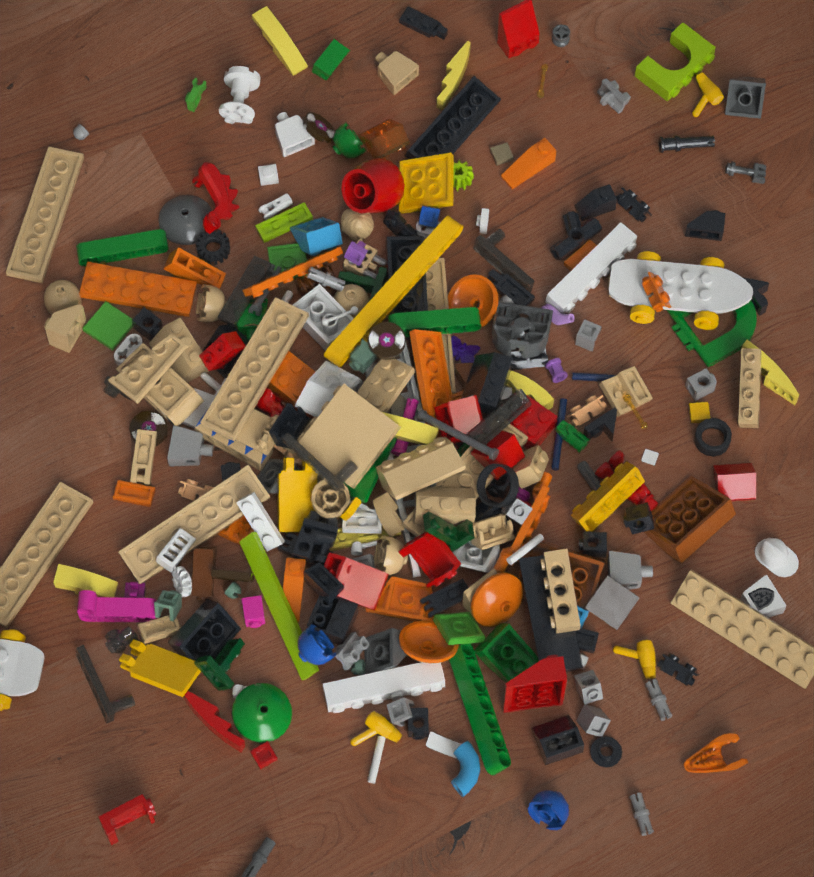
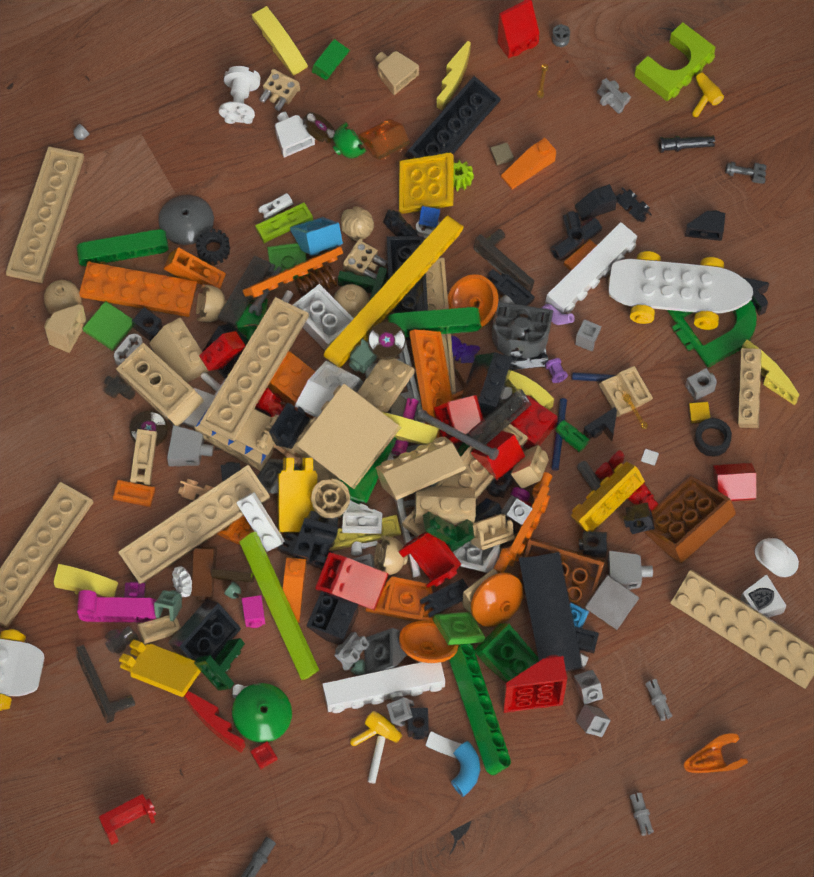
(148, 369): tan wing -> none
(164, 562): white slope -> none
(194, 97): bright green plate -> none
(218, 188): red animal -> none
(268, 174): white plate -> none
(279, 87): none -> tan piece
(315, 646): blue cylinder -> none
(323, 582): black slope -> none
(325, 279): light grey pin -> none
(336, 481): clear smoke piece -> none
(353, 505): yellow tile -> none
(354, 310): white hinge -> none
(356, 252): medium lavender tile -> none
(373, 186): red piece -> none
(385, 510): tan slope -> none
(423, 24): black hinge -> none
(482, 221): white plate -> none
(514, 485): black tyre -> none
(525, 549): white piece -> none
(550, 808): blue cylinder -> none
(558, 739): black slope -> none
(560, 560): tan brick -> none
(592, 405): light nougat hinge -> none
(606, 761): black piece -> none
(645, 654): yellow piece -> none
(653, 284): orange hinge -> none
(671, 665): black hinge -> none
(745, 97): dark grey slope -> none

